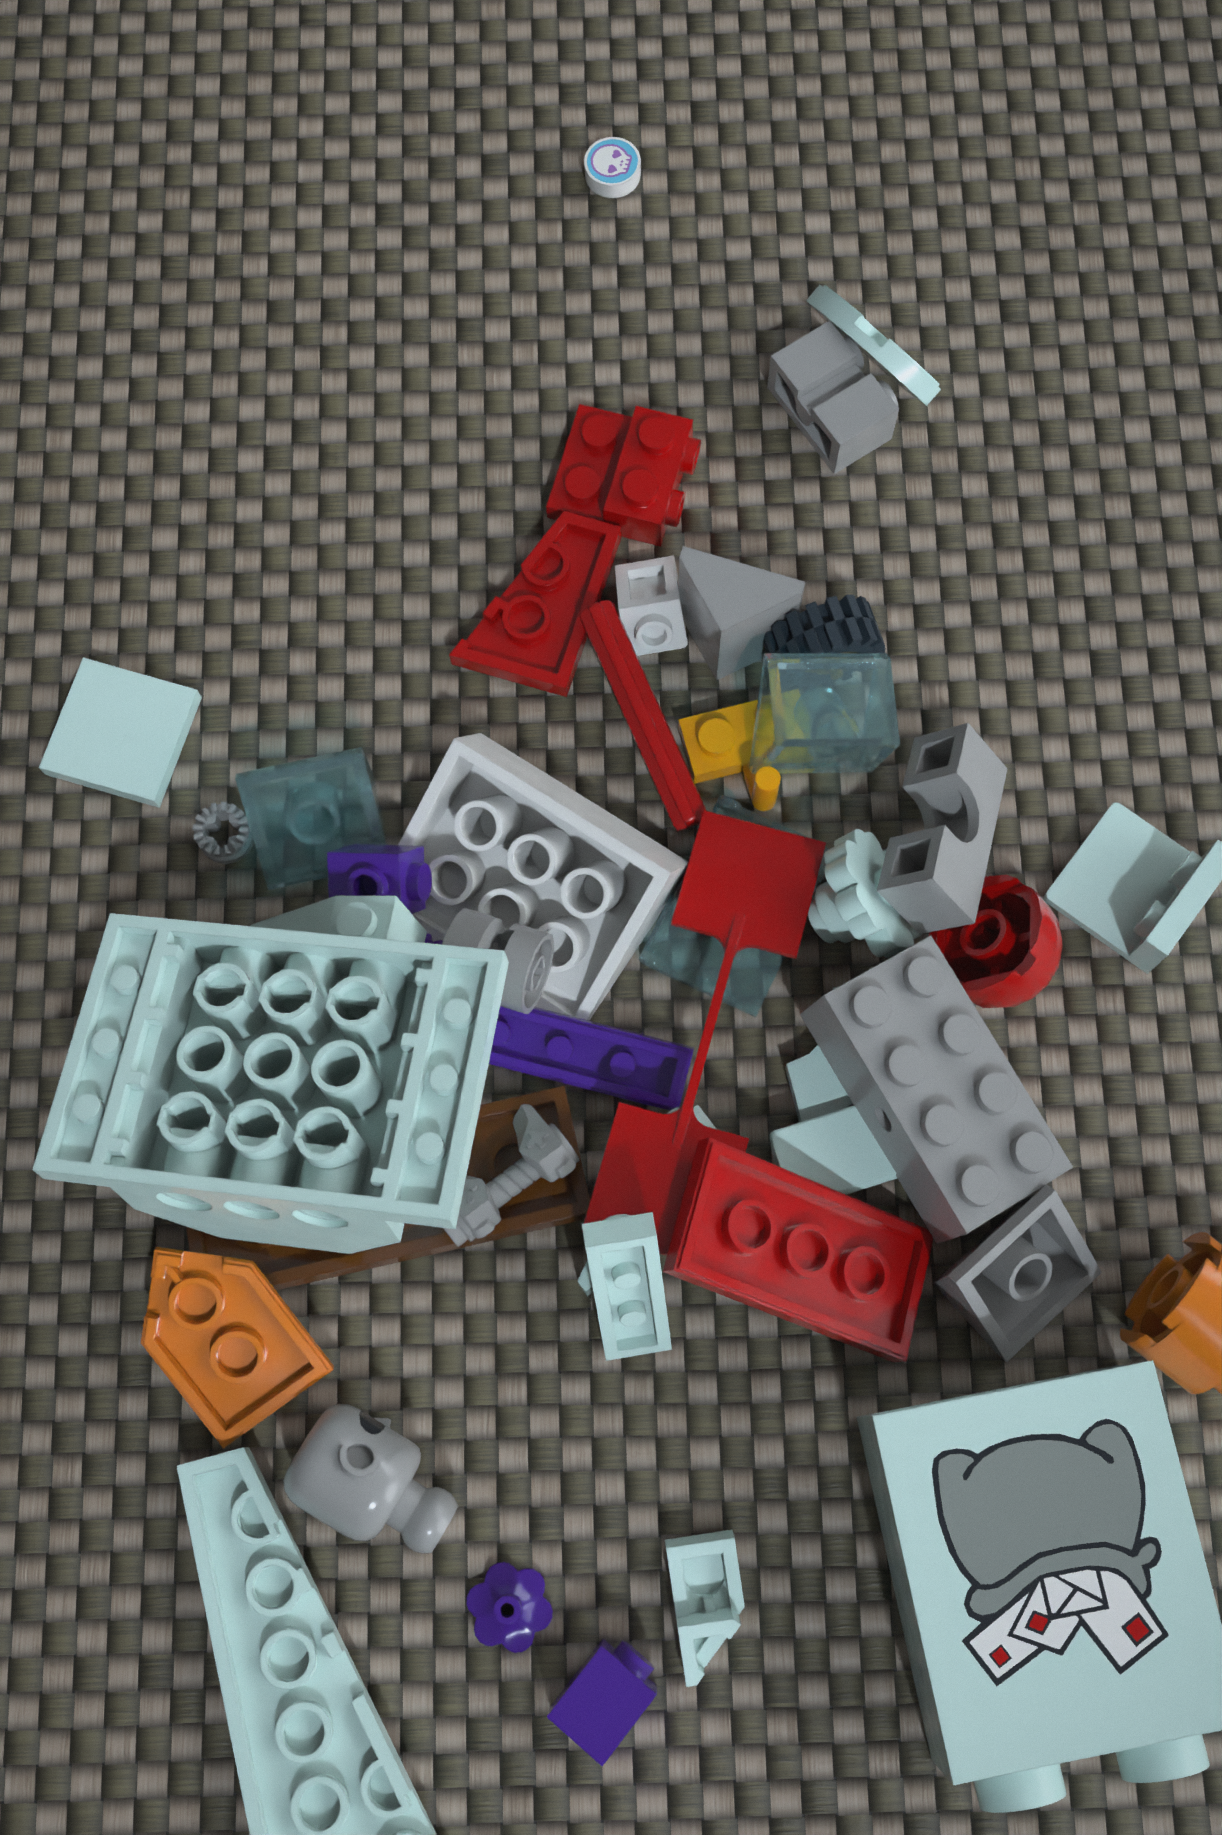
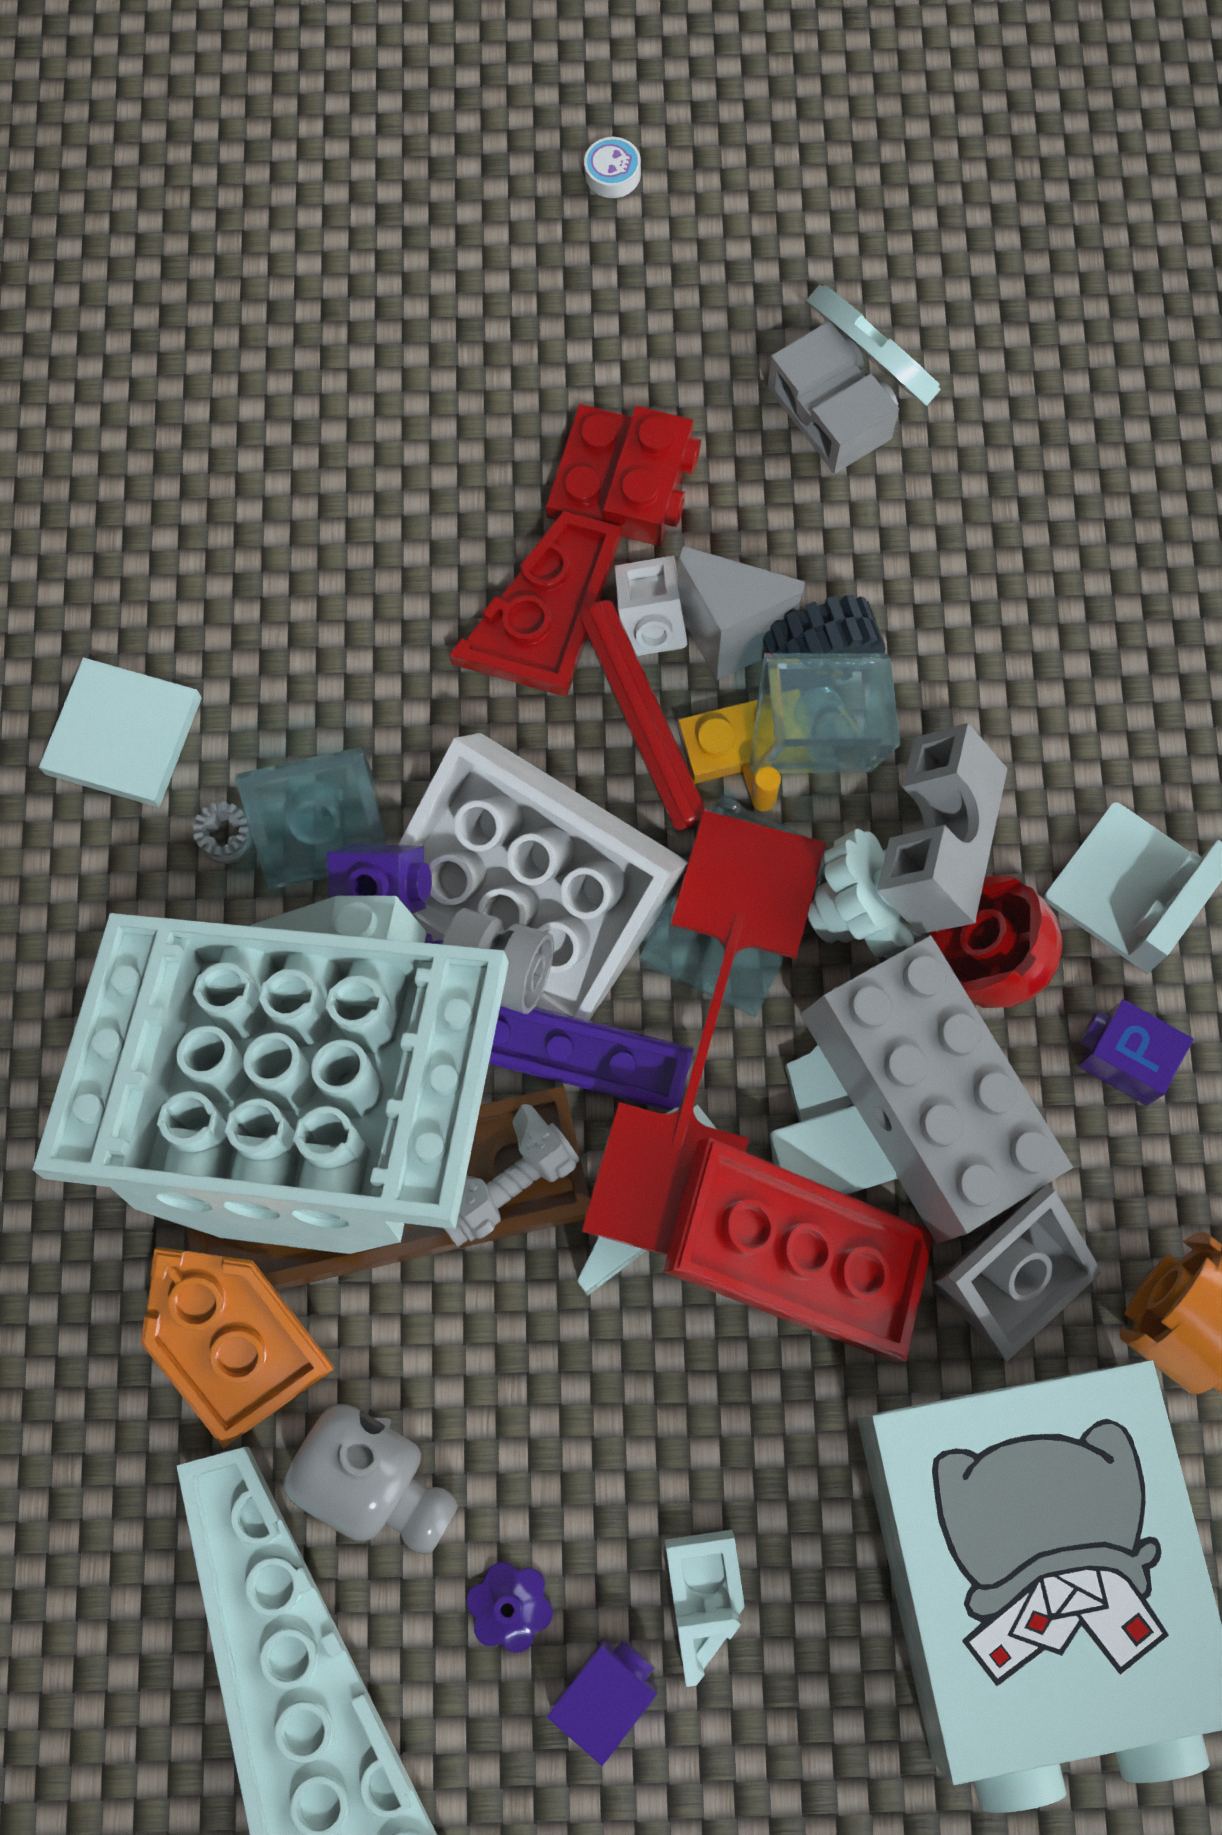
(627, 1285): light aqua plate -> none
(1133, 1051): none -> dark purple brick

